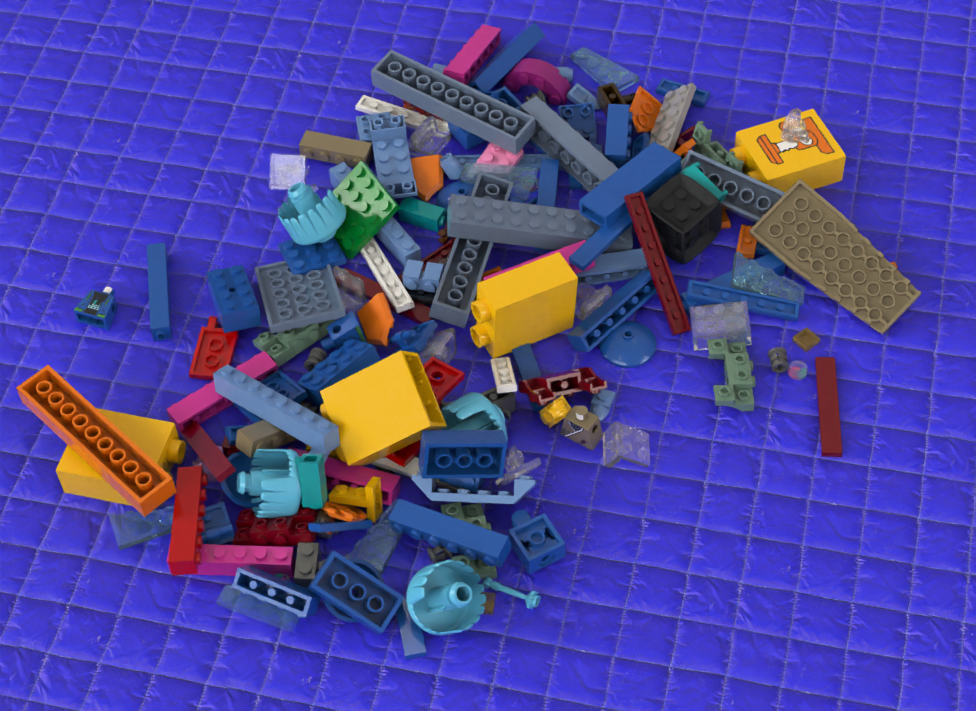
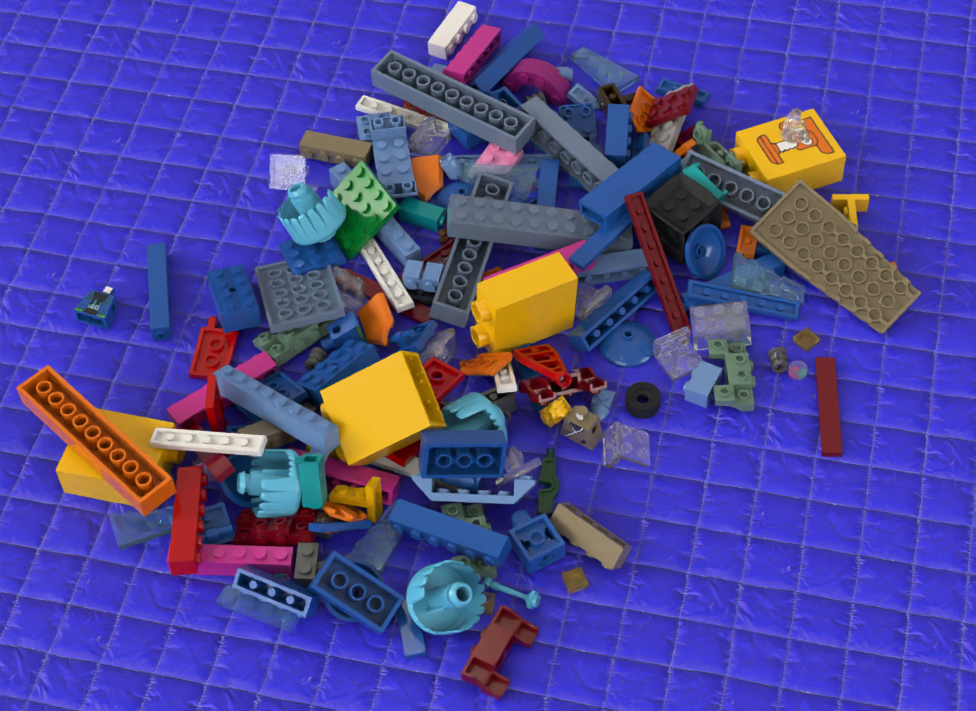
(208, 441): none -> white tile
(214, 405): none -> red tile
(440, 557): dark grey bush -> none
(452, 30): none -> white brick
(485, 364): none -> orange tile
(493, 648): none -> dark red bracket
(548, 362): none -> red plate
(548, 478): none -> dark green piece
(575, 580): none -> clear yellow tile
(590, 536): none -> dark tan brick
(645, 390): none -> black tyre
(671, 106): none -> dark red plate
(676, 353): none -> clear bracket
(701, 384): none -> medium blue piece
(705, 251): none -> blue dish
(850, 204): none -> yellow bracket

